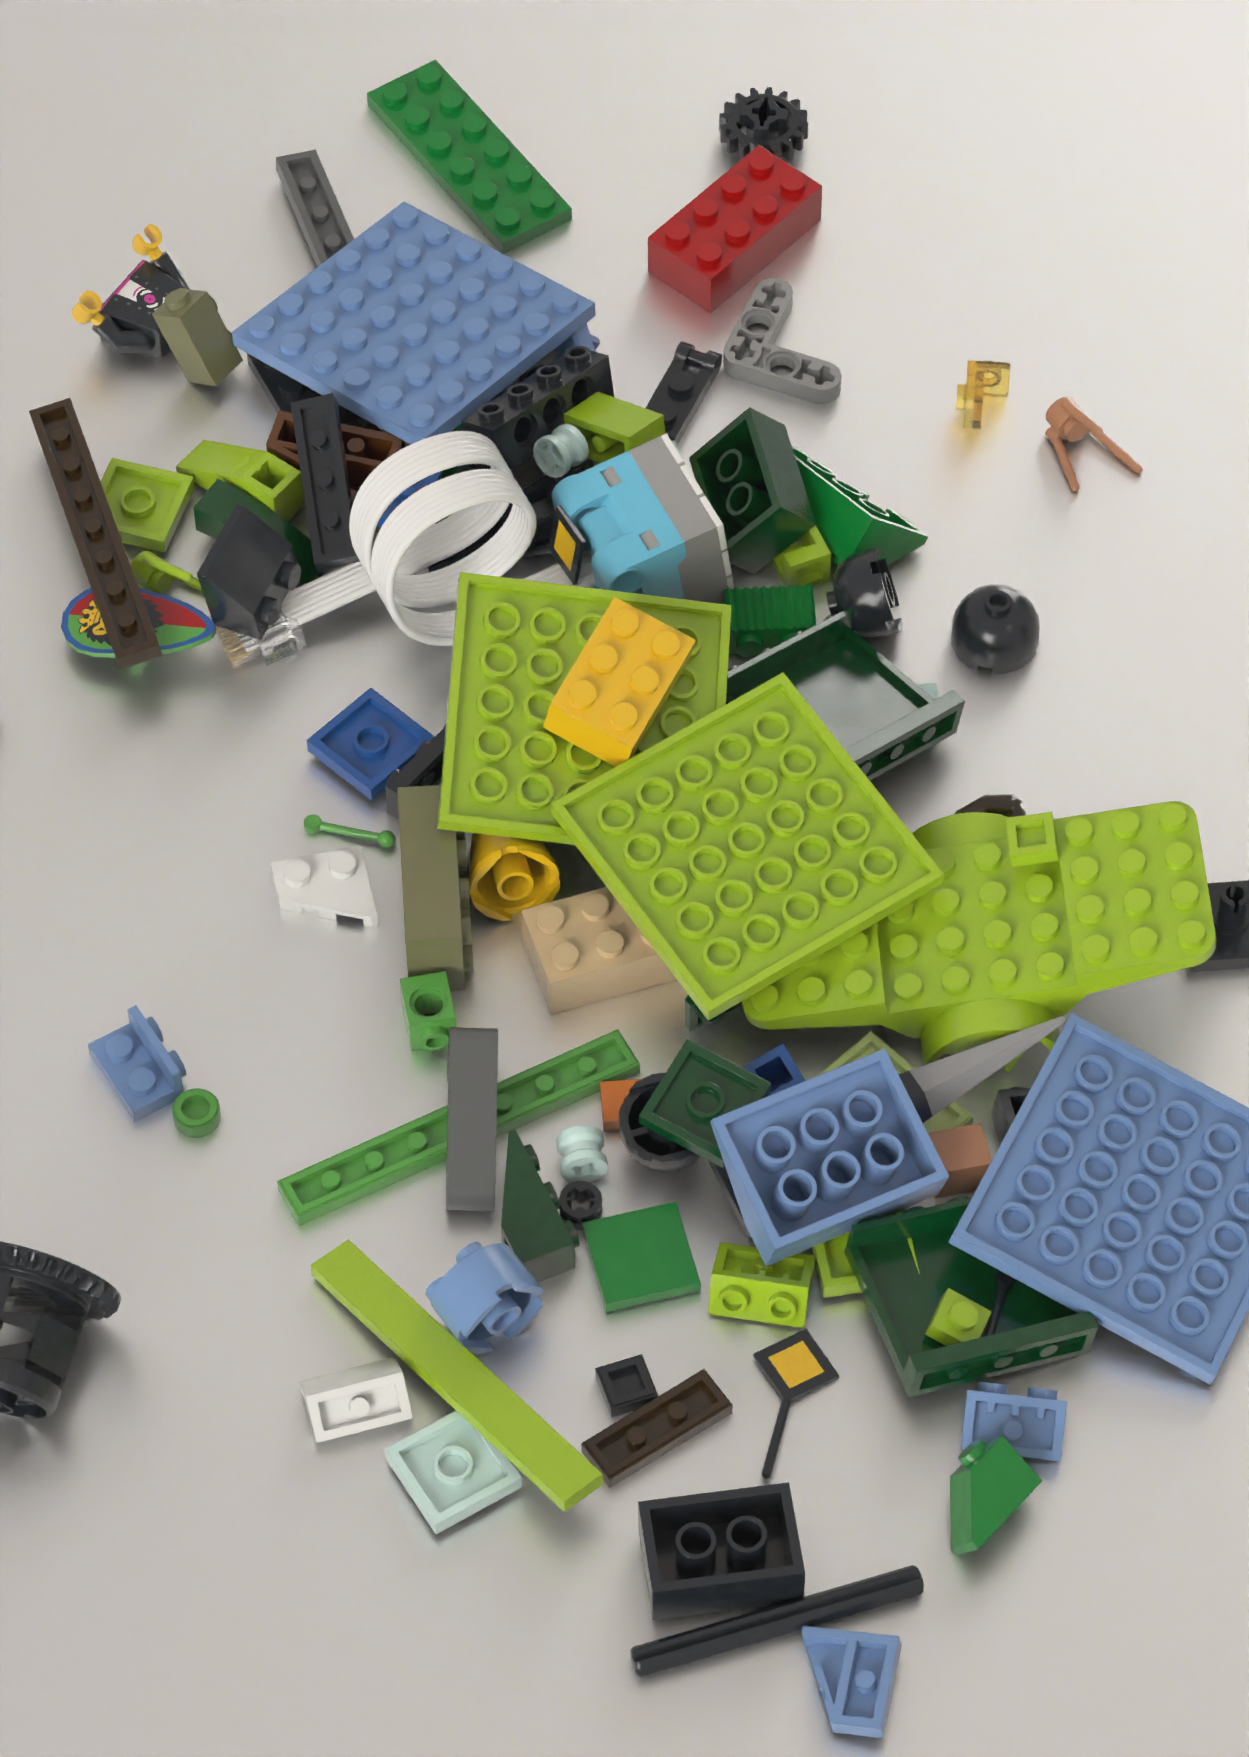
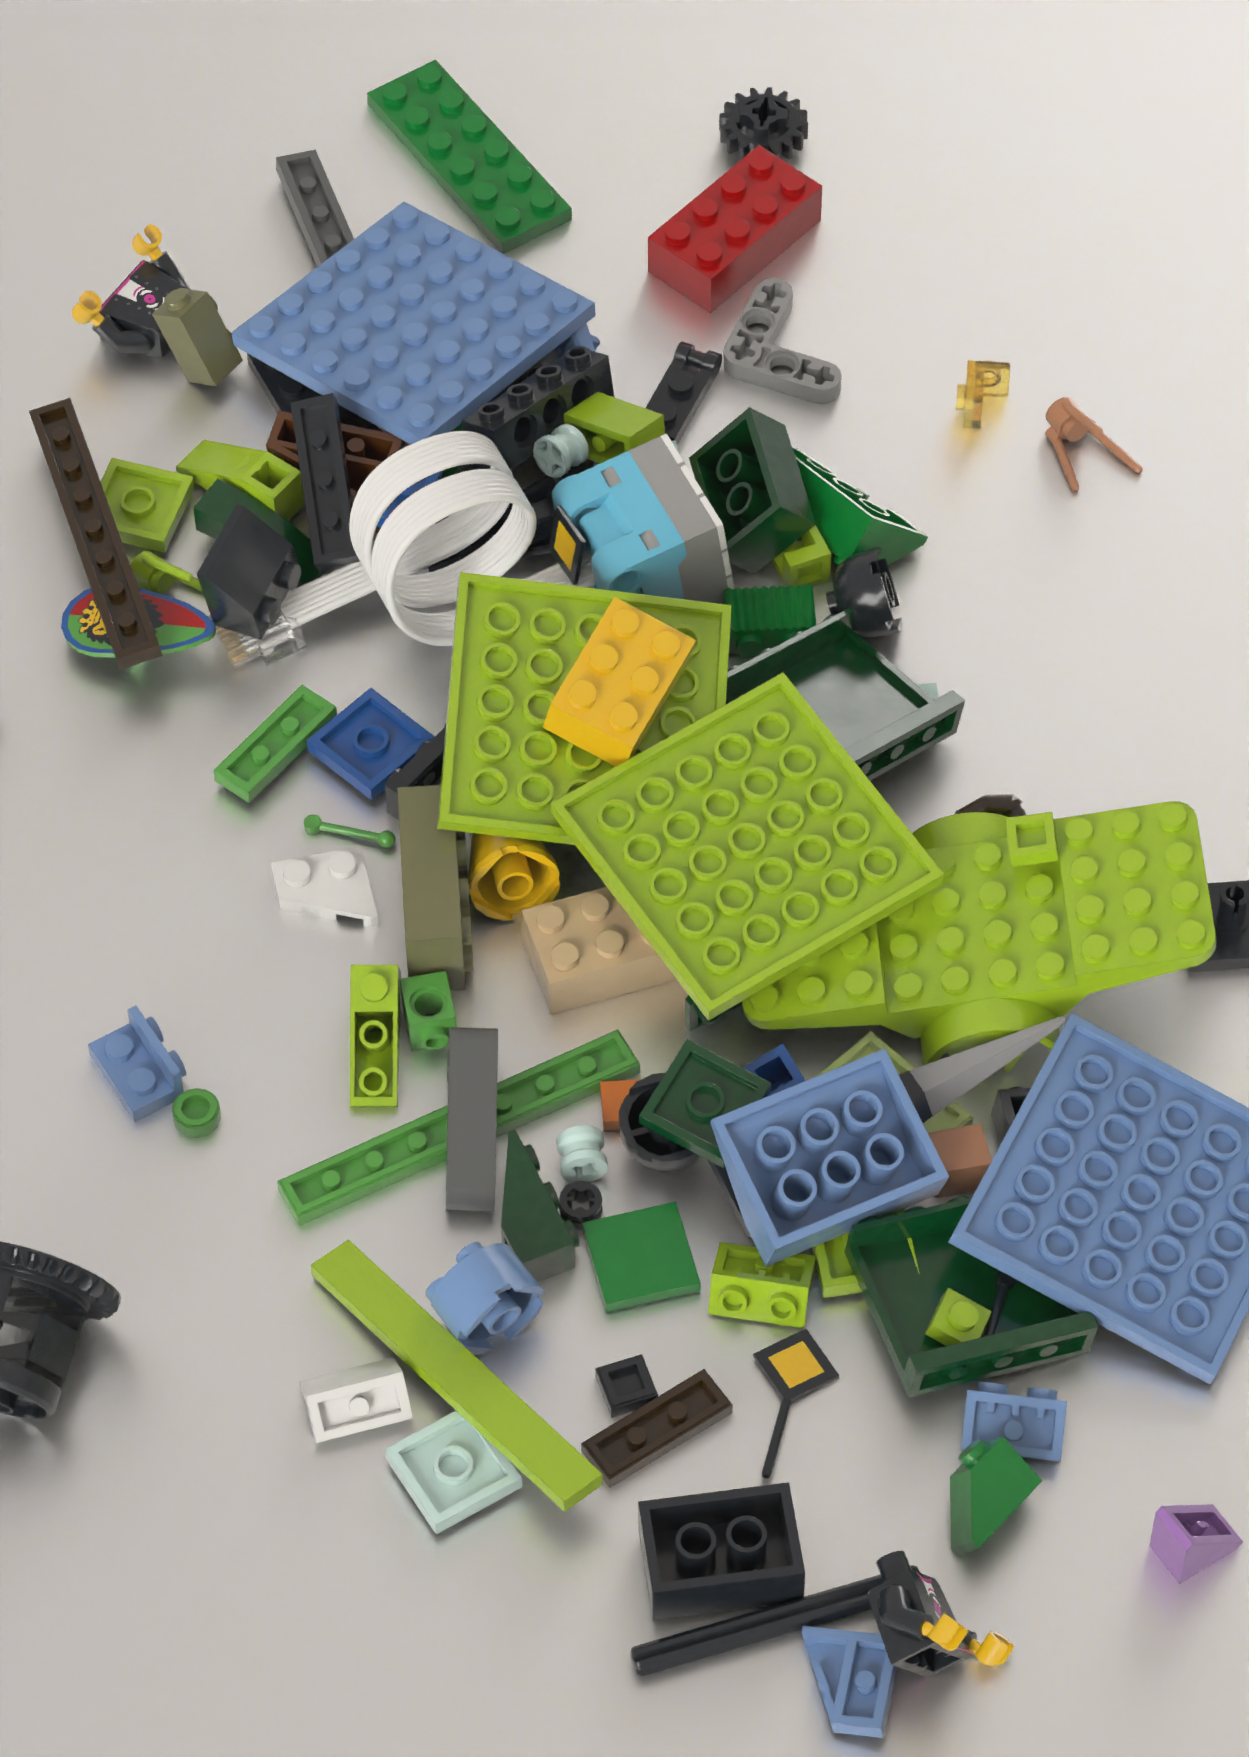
(274, 744): none -> bright green plate
(374, 1035): none -> lime slope
(920, 1625): none -> black torso
(995, 629): black cylinder -> none
(1191, 1538): none -> medium lavender slope

